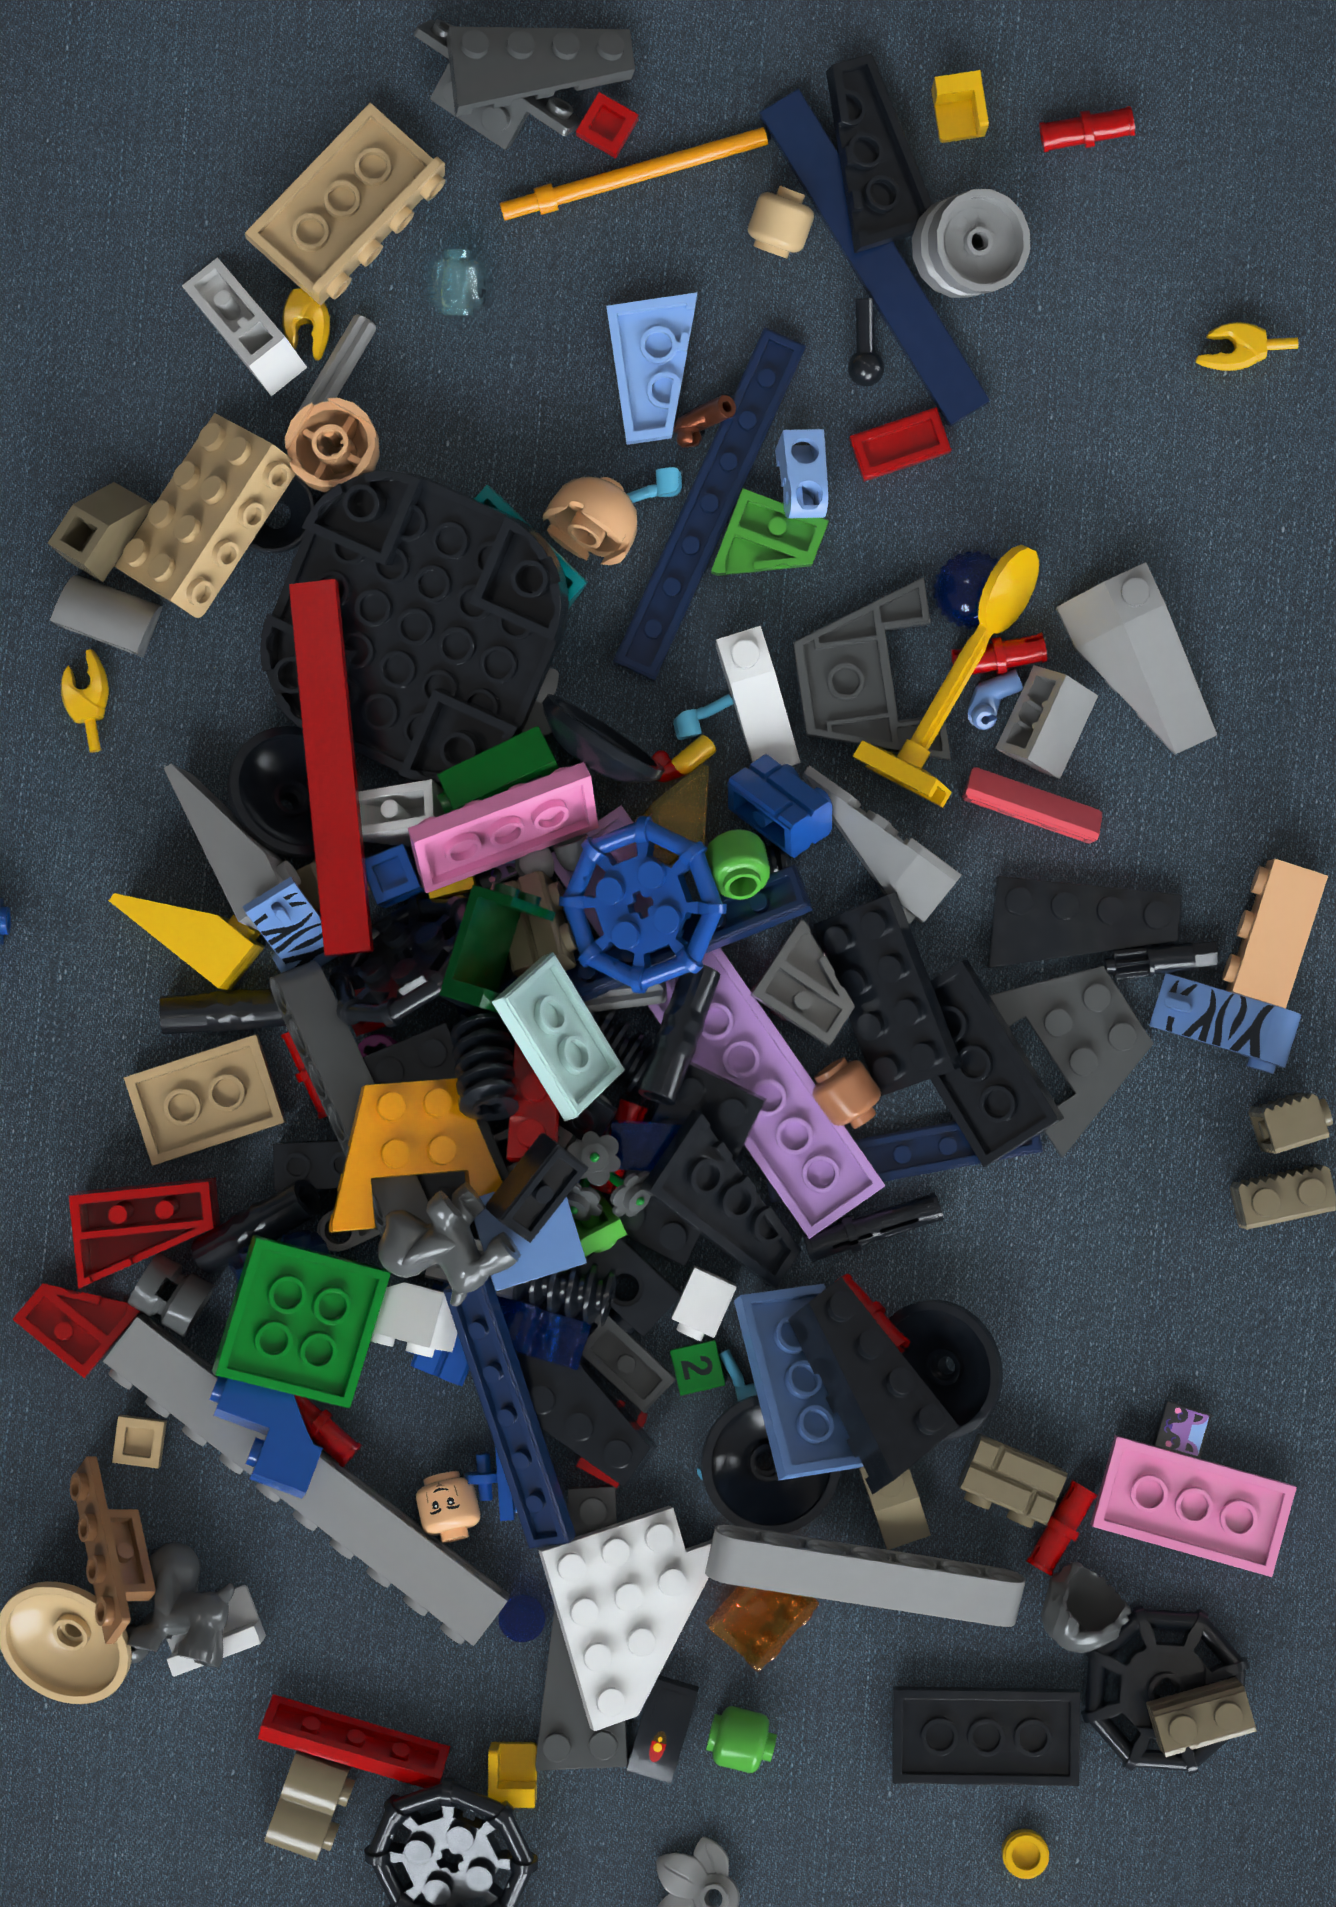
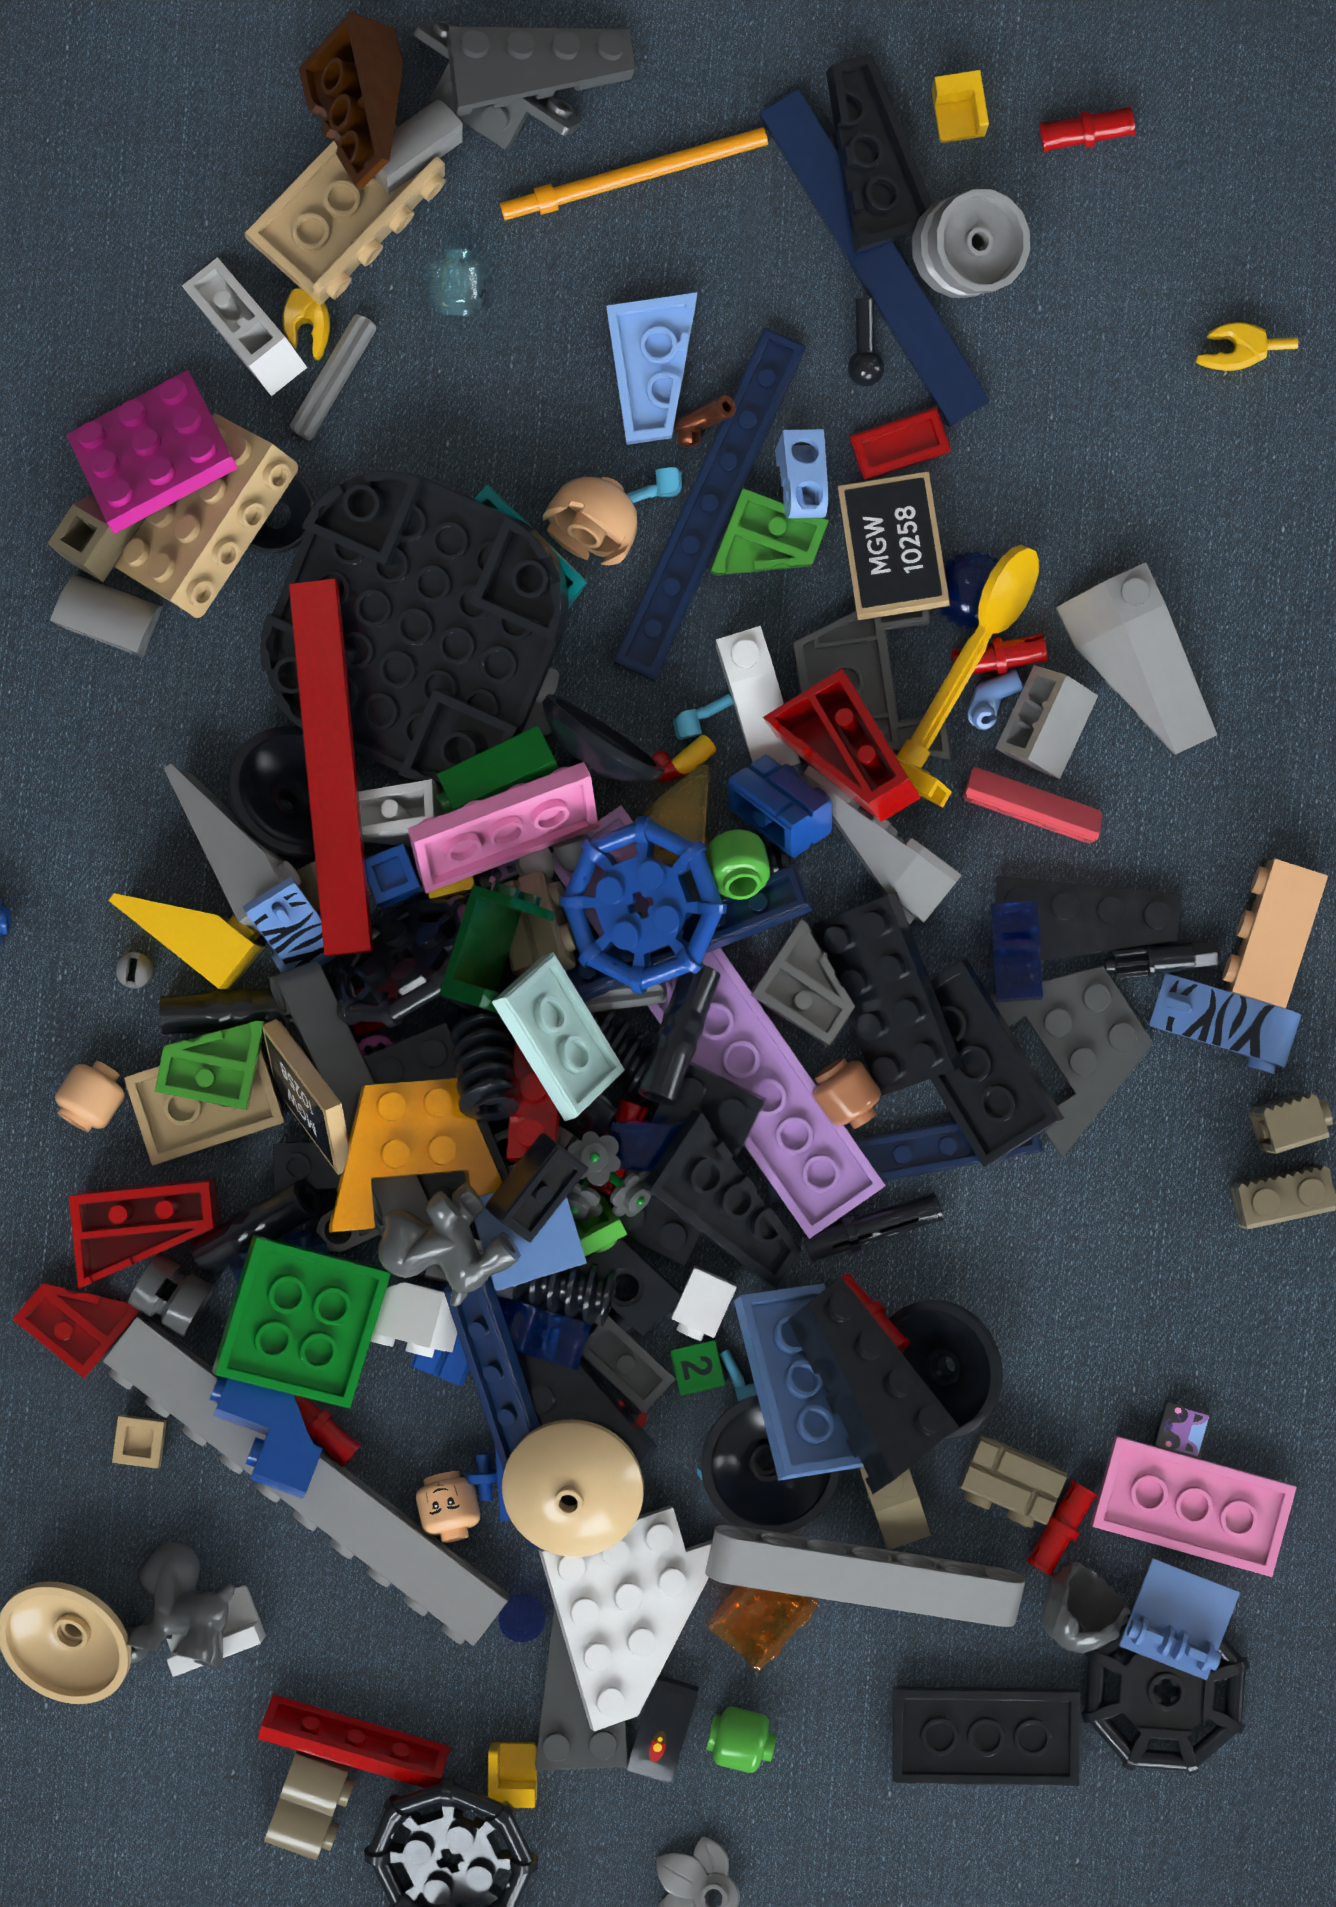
(89, 703): yellow hand -> none
(89, 1096): none -> light nougat head
(115, 1551): medium nougat bracket -> none
(143, 974): none -> light grey hinge
(151, 451): none -> dark pink plate
(213, 1067): none -> bright green wing
(307, 1094): none -> tile
(331, 443): light nougat cylinder -> none
(355, 91): none -> reddish brown wedge
(418, 141): none -> light grey brick
(579, 1462): none -> tan dish
(607, 125): red plate -> none
(780, 222): tan head -> none
(843, 742): none -> red wedge
(893, 546): none -> black tile
(1016, 952): none -> clear blue slope
(1025, 1853): yellow tile -> none
(1179, 1619): none -> medium blue hinge
(1201, 1716): dark tan brick -> none

